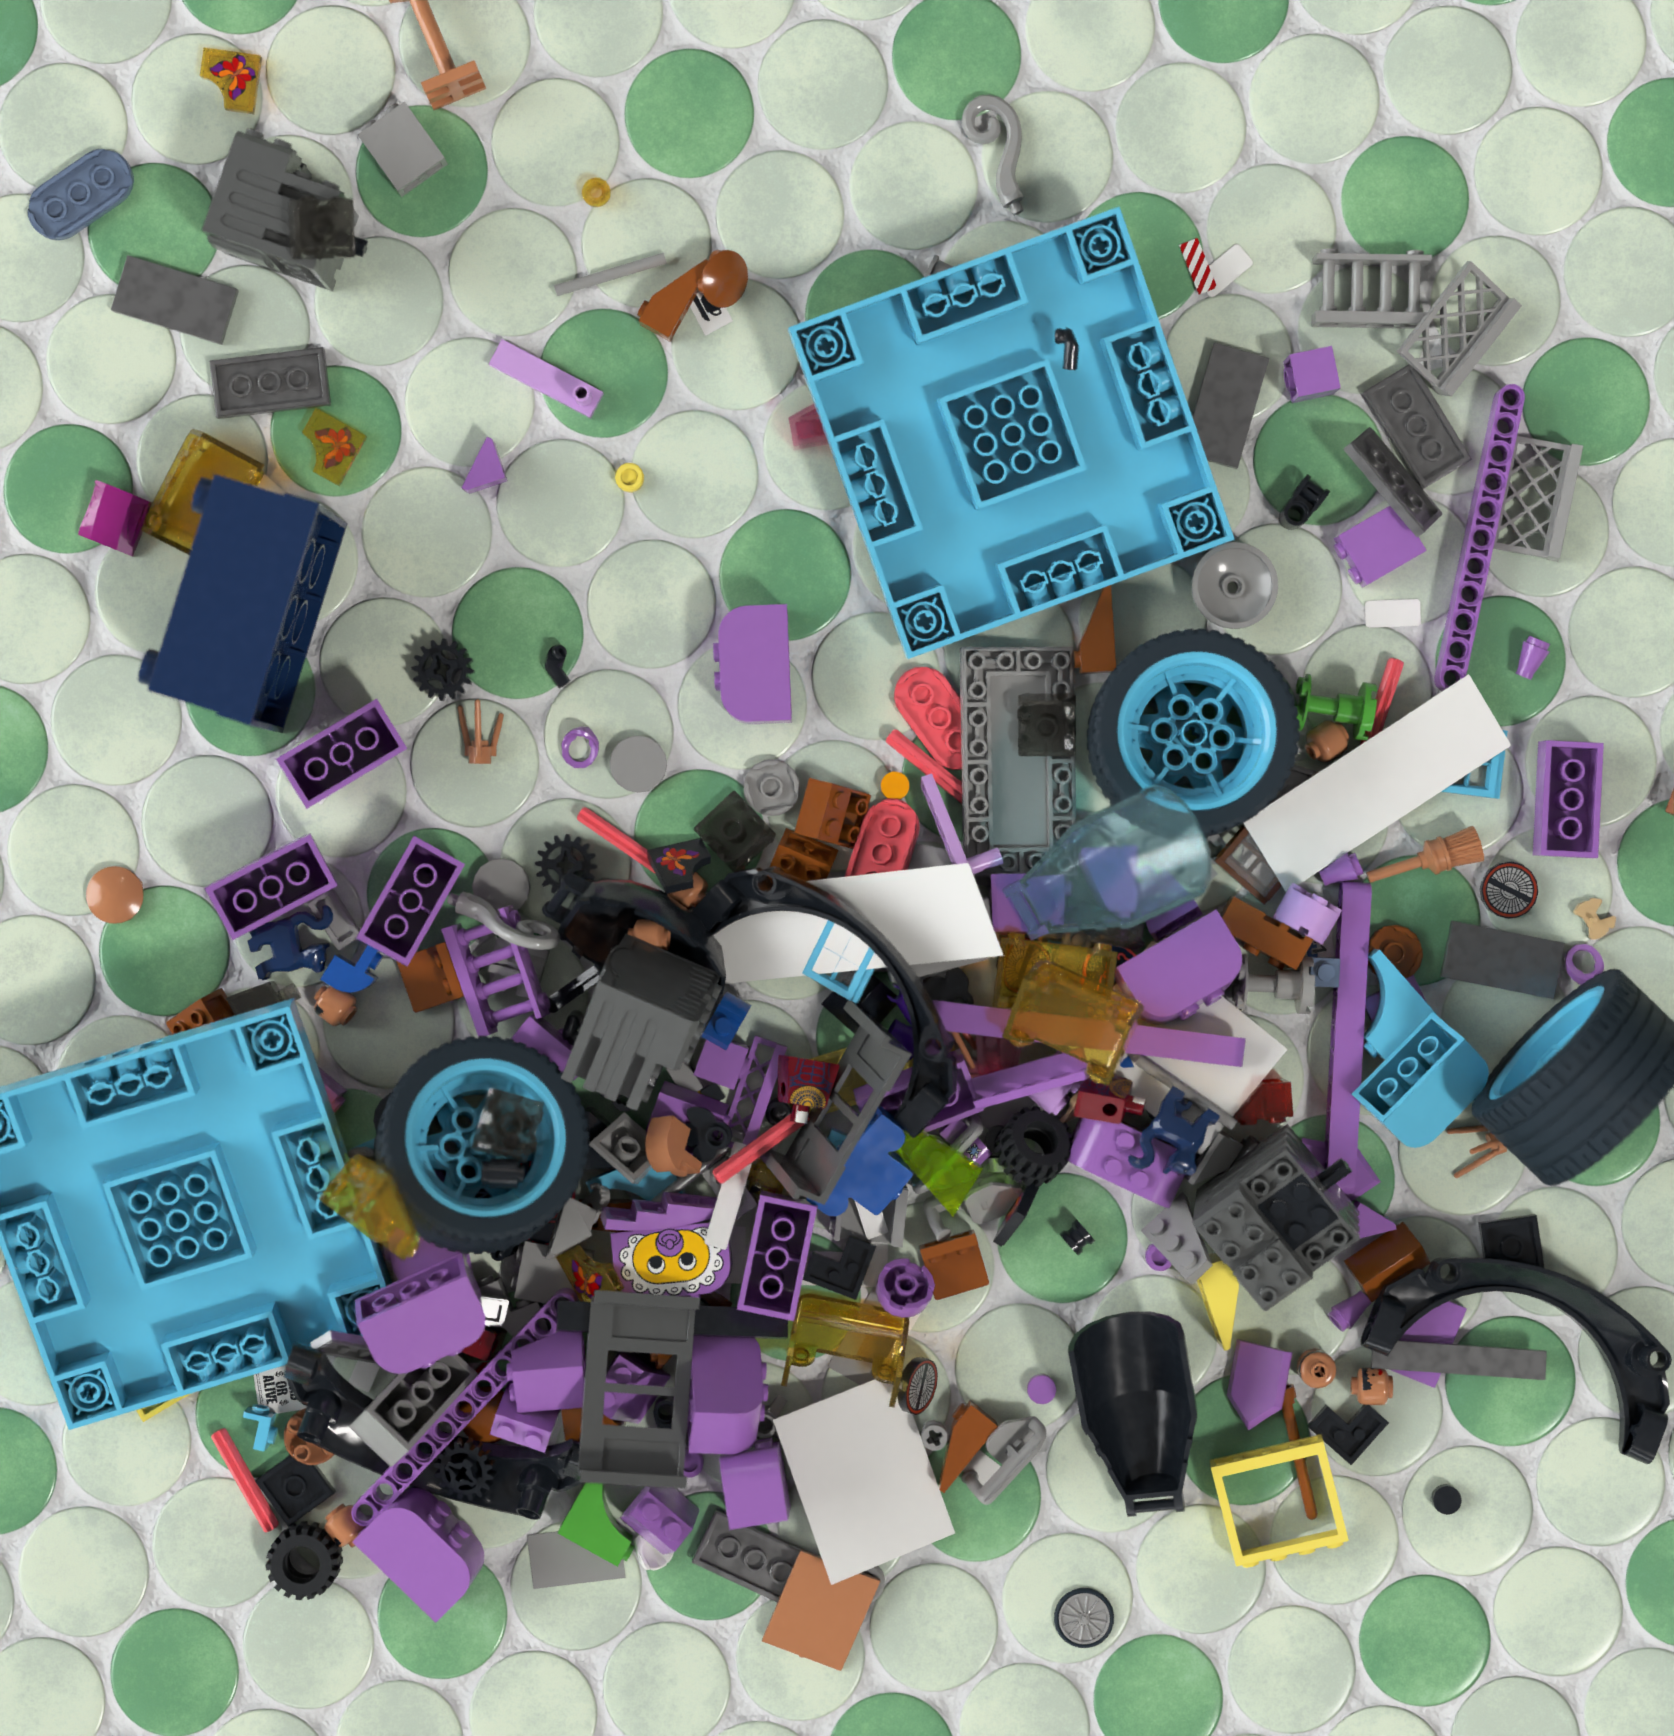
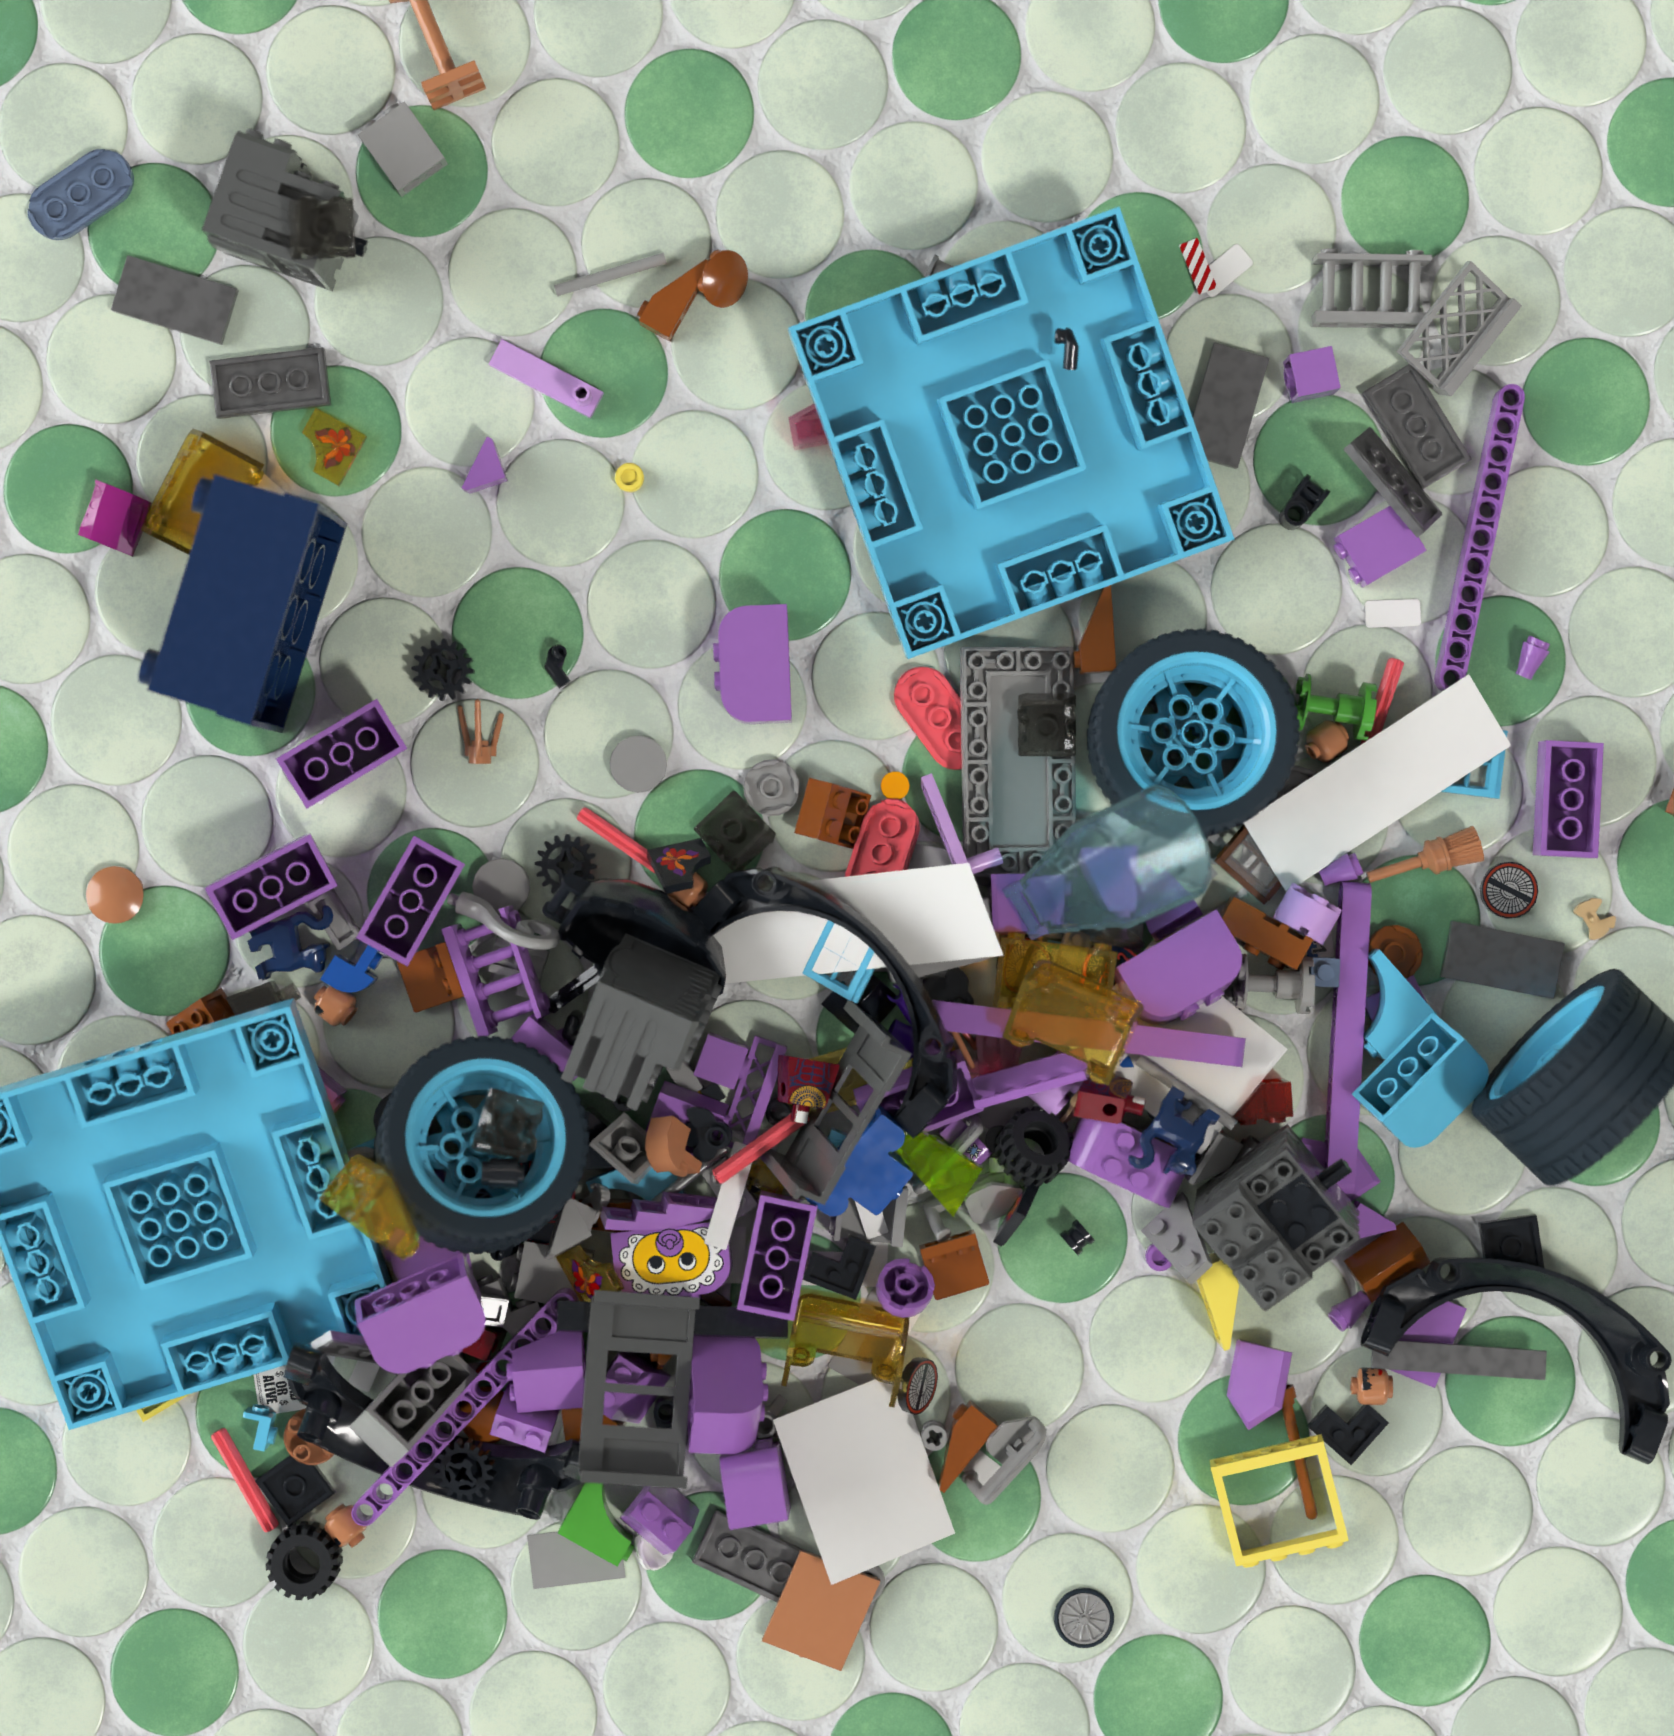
(235, 76): clear yellow tile -> none
(423, 1550): medium lavender brick -> none
(571, 736): medium lavender piece -> none
(596, 183): clear yellow plate -> none
(651, 933): nougat head -> none
(693, 1464): medium lavender tile -> none
(709, 316): white sticker -> none
(726, 1020): blue brick -> none
(803, 857): dark orange bracket -> none
(925, 763): coral axle -> none
(1006, 183): light grey plant -> none
(1041, 1389): medium lavender tile -> none
(1137, 1404): black windscreen -> none
(1254, 580): light grey dish -> none
(1316, 1377): nougat head -> none
(1446, 1499): black tile -> none
(1492, 1143): nougat plant -> none
(1561, 504): light grey fence -> none
(1577, 975): medium lavender piece -> none

